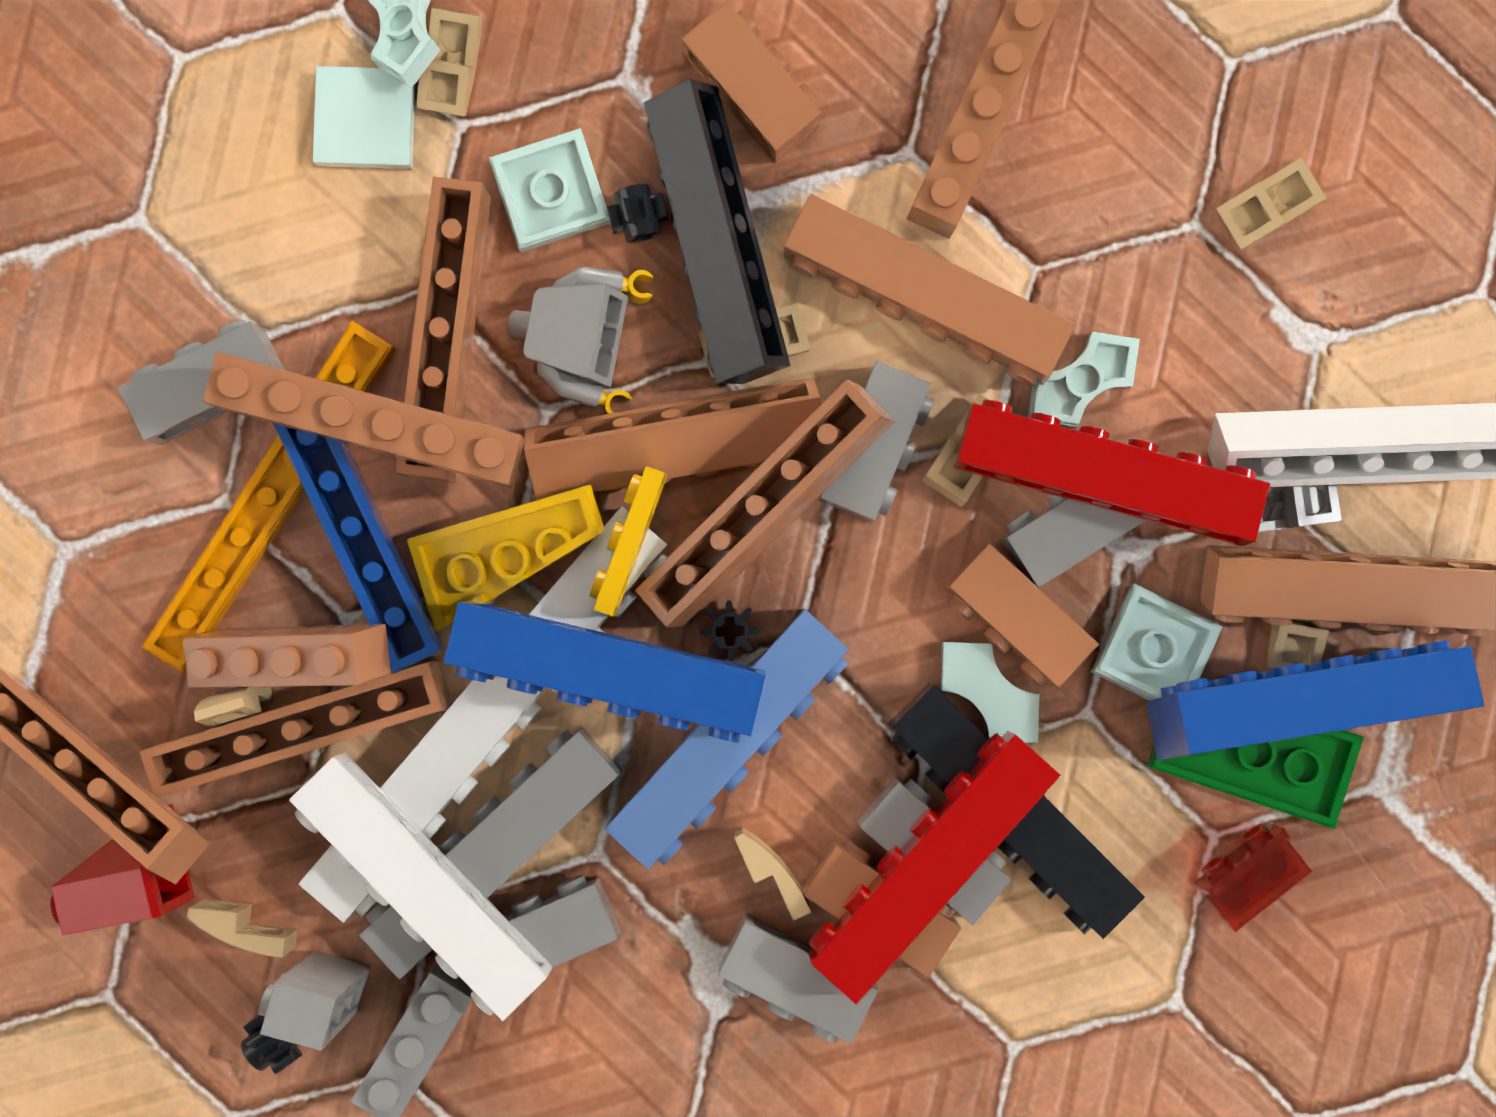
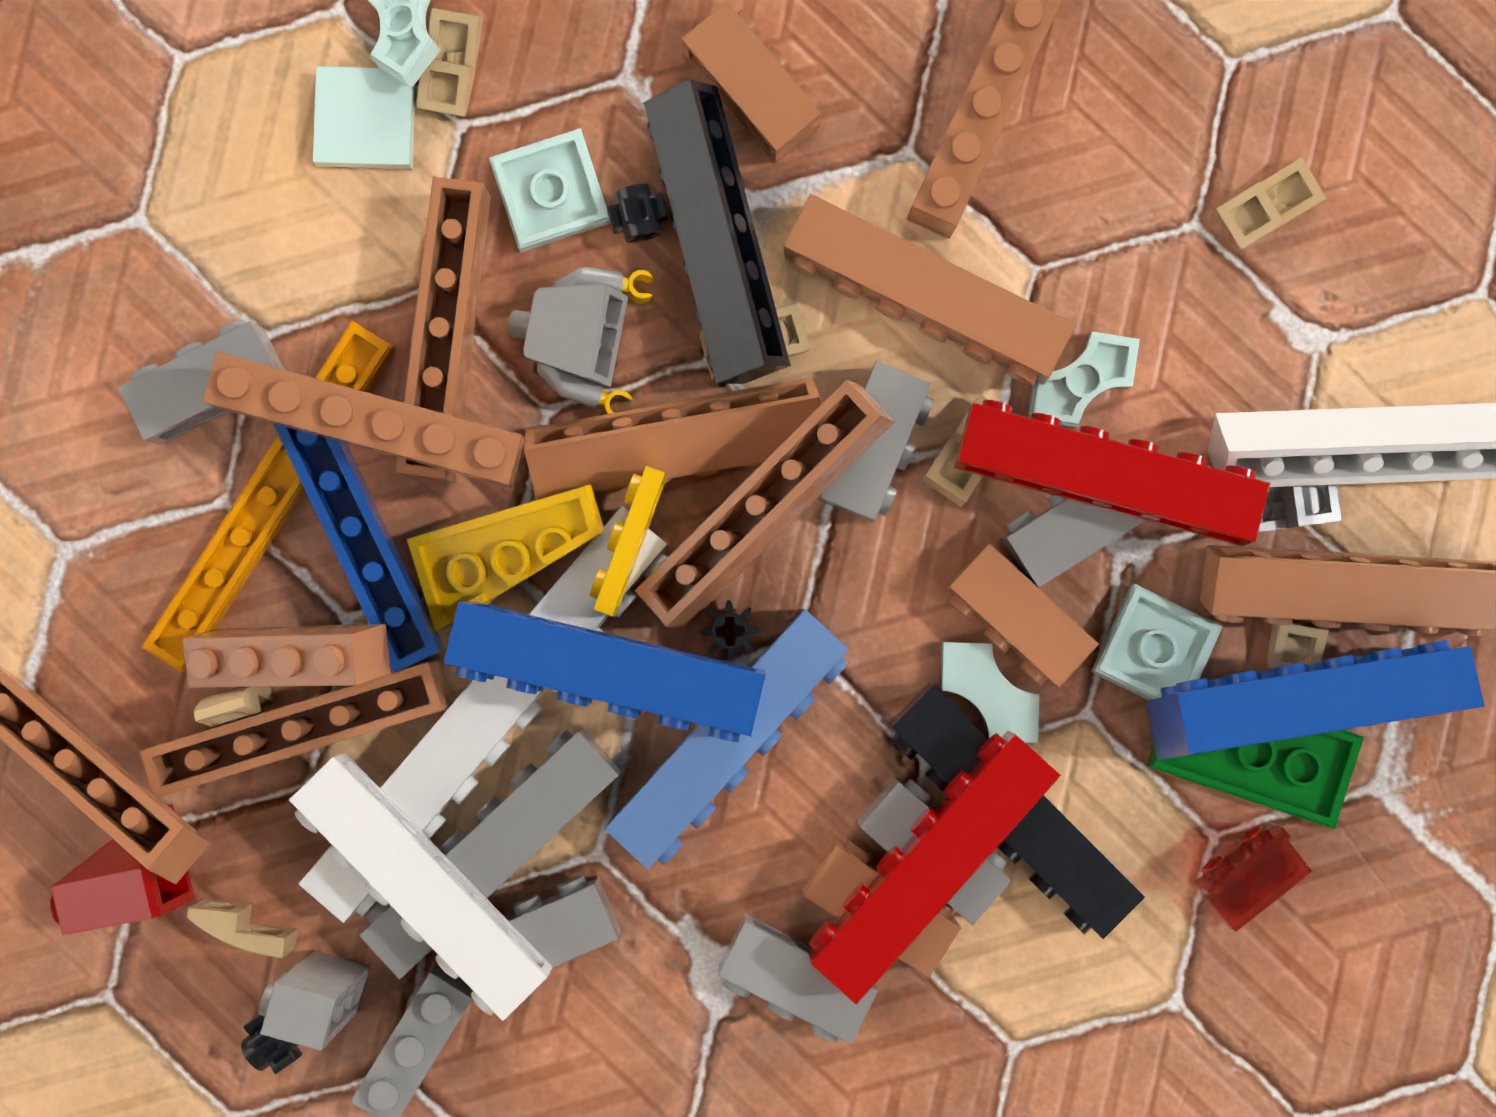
(763, 863): tan slope -> none

